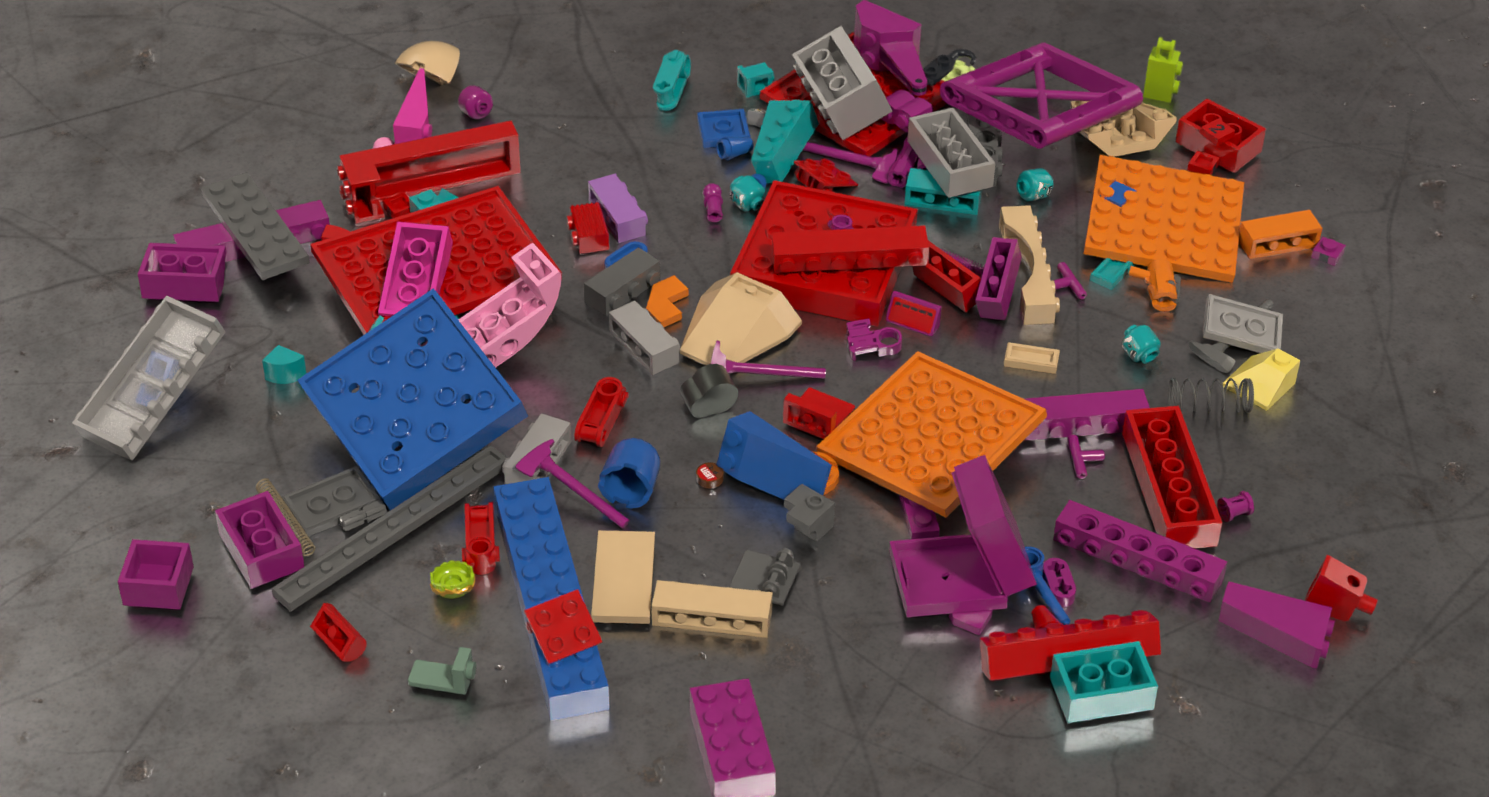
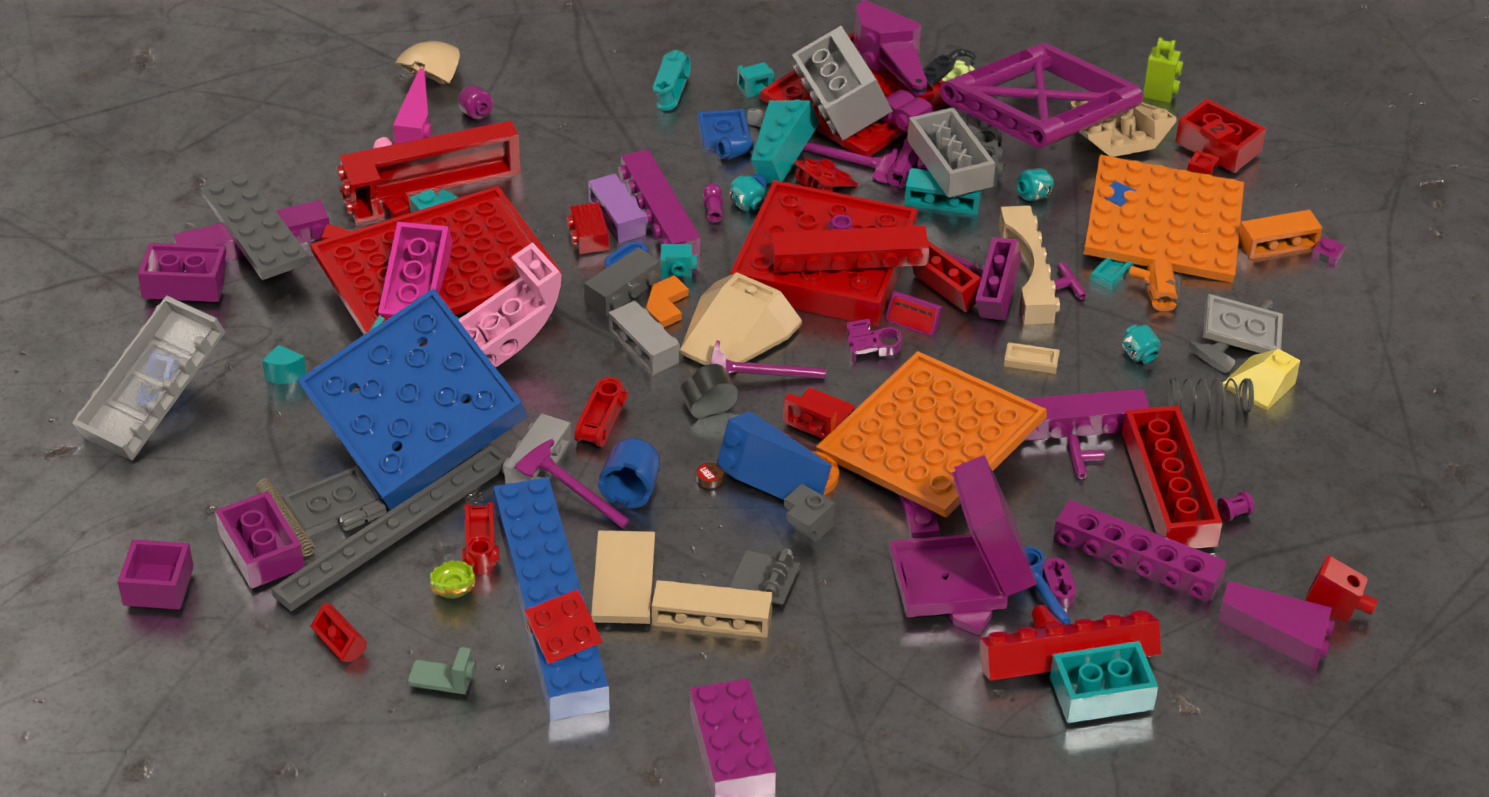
(658, 200): none -> magenta brick
(677, 260): none -> teal brick

